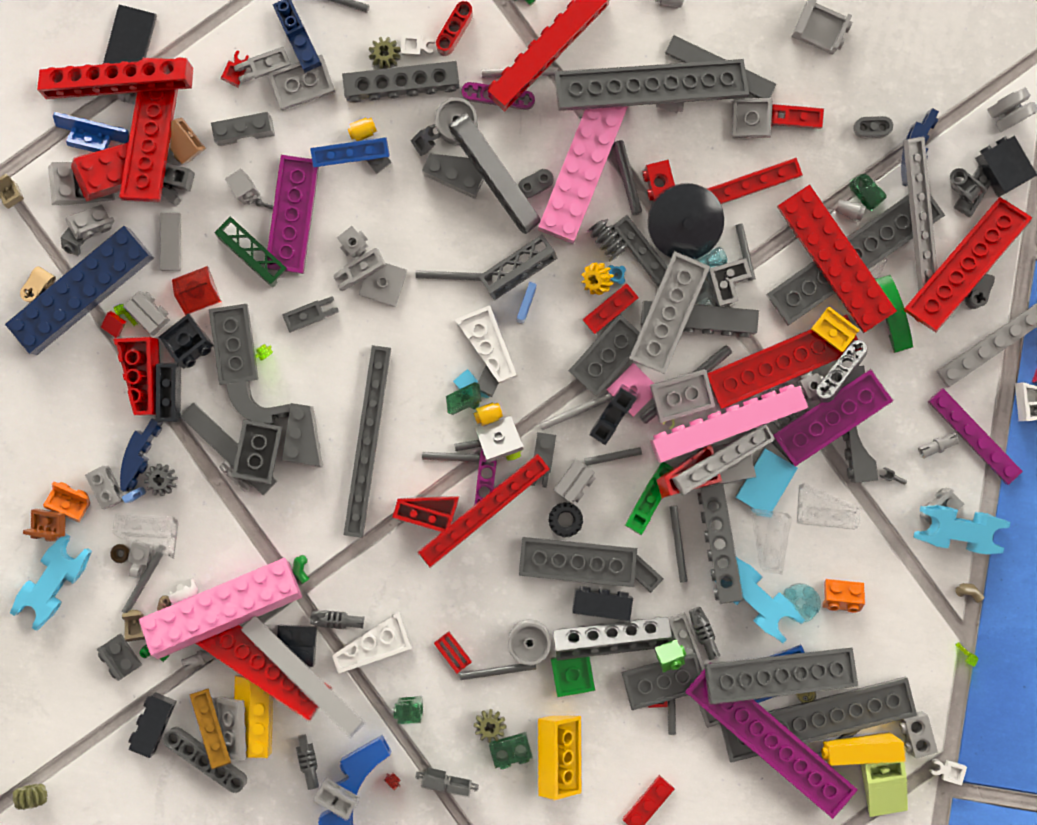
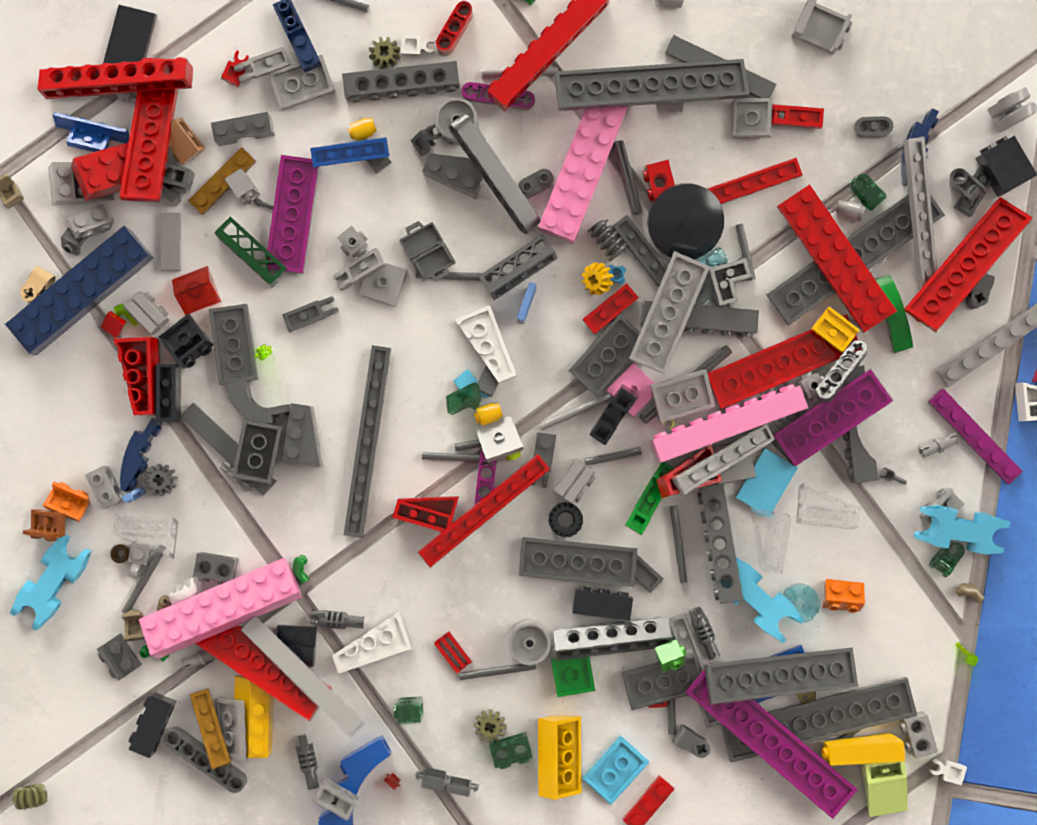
(216, 562): none -> dark grey brick
(217, 185): none -> pearl gold plate
(427, 251): none -> dark grey piece
(615, 770): none -> medium azure tile
(689, 739): none -> dark grey piece
(947, 559): none -> clear green piece

